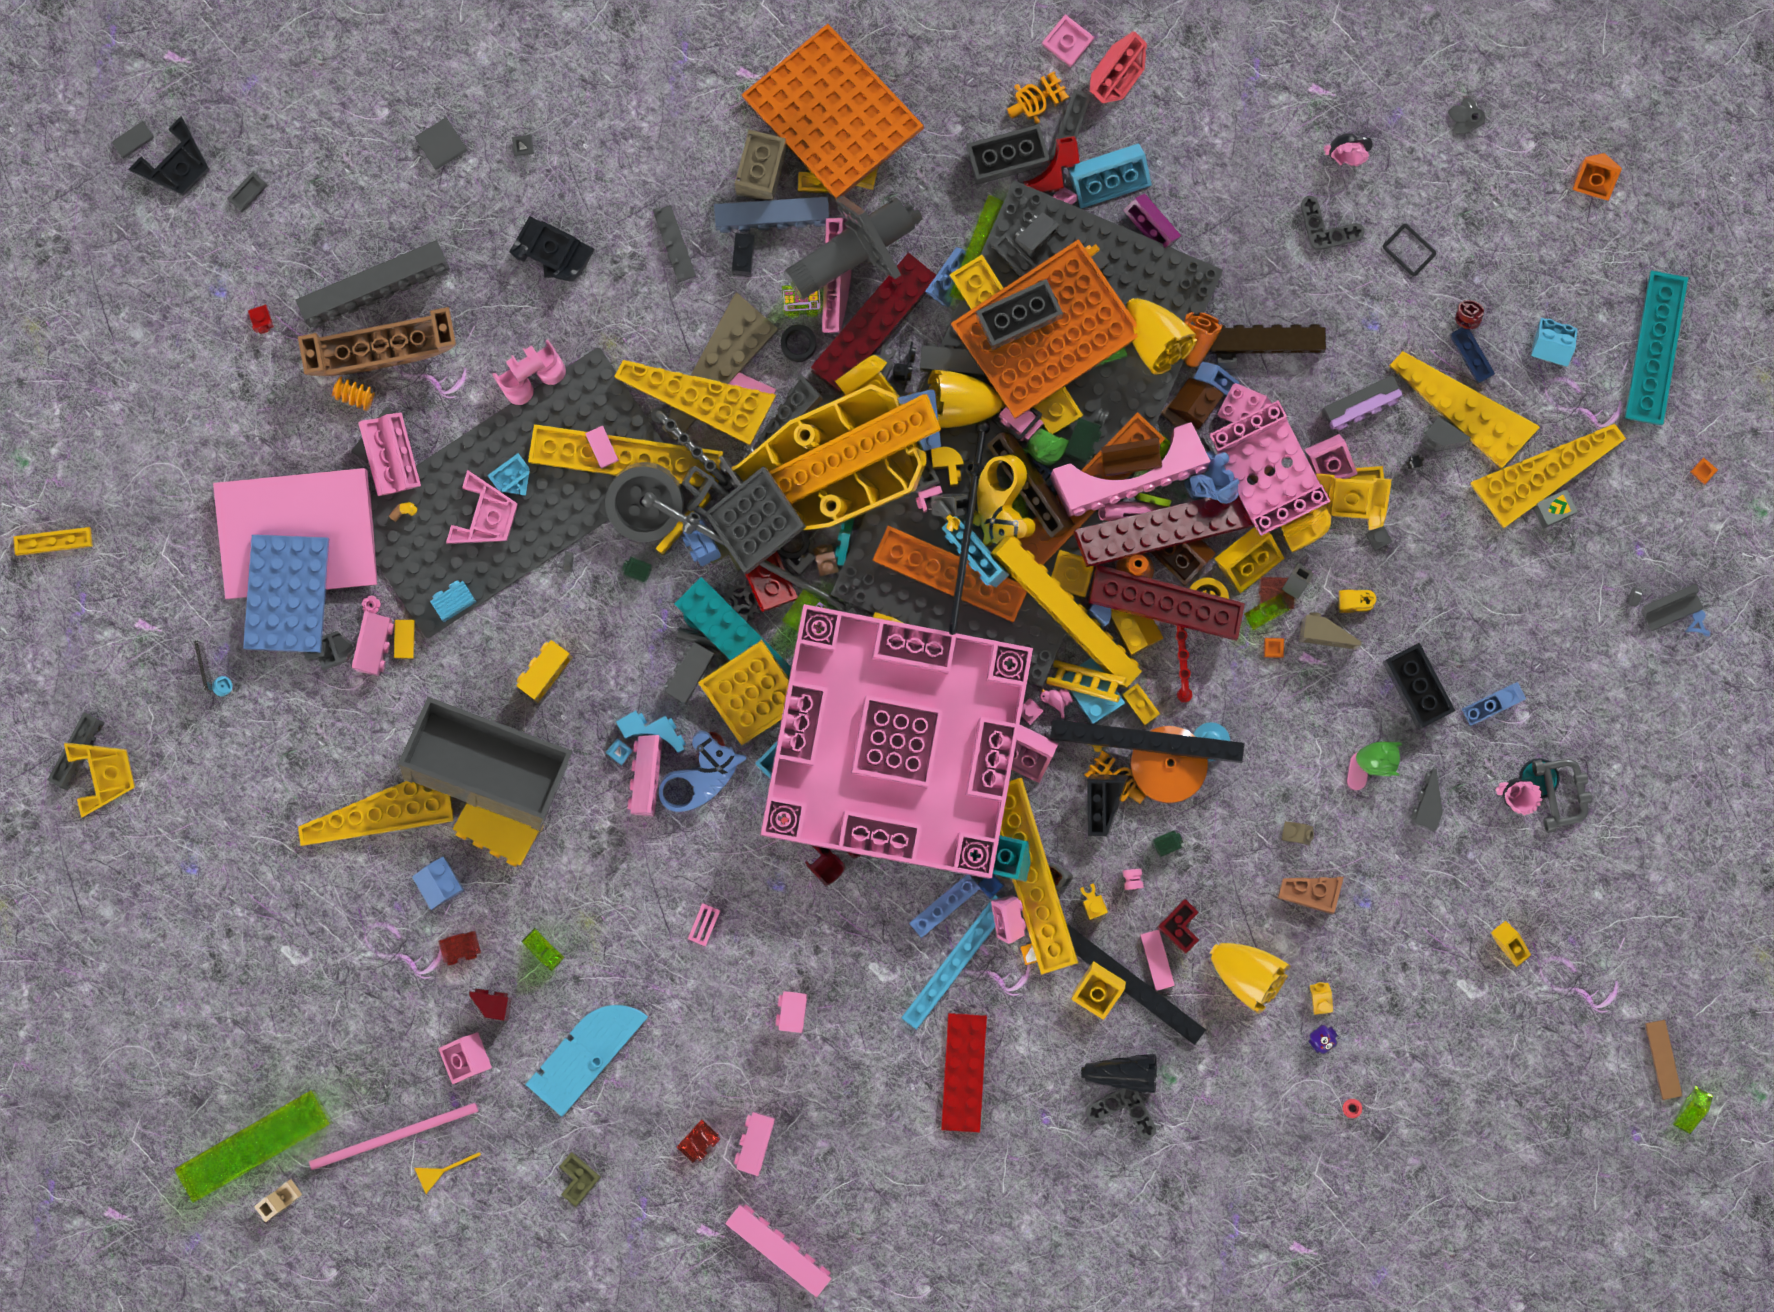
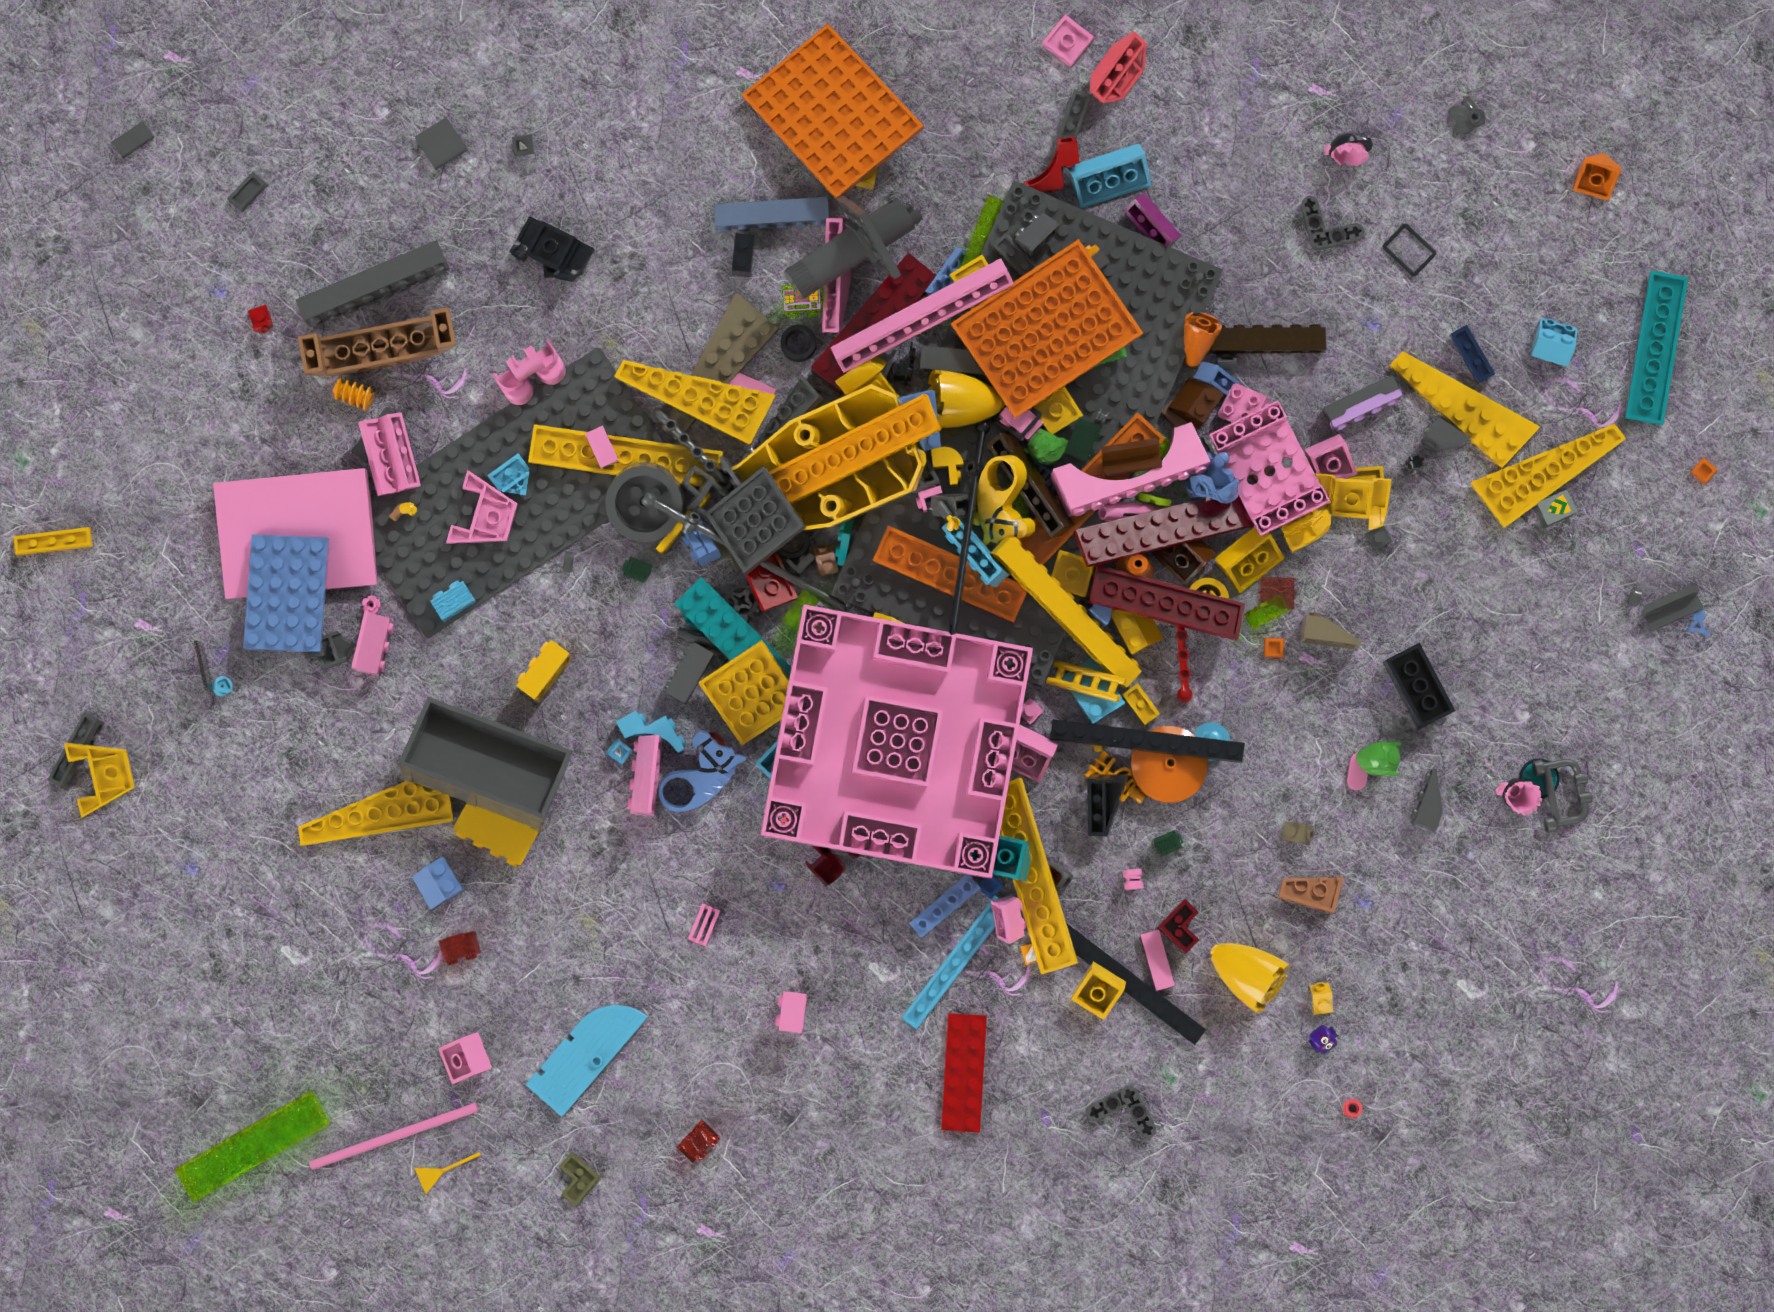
(180, 168): black wing -> none
(278, 1200): tan brick -> none
(404, 639): yellow tile -> none
(492, 1006): dark red slope -> none
(543, 949): clear neon green slope -> none
(674, 243): dark grey hinge -> none
(754, 1143): bright pink slope -> none
(760, 166): dark tan container -> none
(778, 1250): bright pink brick -> none
(809, 183): yellow plate -> none
(922, 315): none -> bright pink brick
(1007, 154): dark grey brick -> none
(1019, 314): dark grey brick -> none
(1024, 103): light orange torso -> none
(1057, 699): bright pink animal -> none
(1066, 195): bright pink plate -> none
(1094, 905): yellow brick -> none
(1127, 1072): black cone -> none
(1160, 334): yellow cylinder -> none
(1297, 581): dark grey brick -> none
(1350, 601): yellow piece -> none
(1469, 312): dark red wheel -> none
(1494, 703): medium blue slope -> none
(1511, 943): yellow slope -> none
(1663, 1059): medium nougat tile -> none
(1693, 1110): clear neon green slope -> none

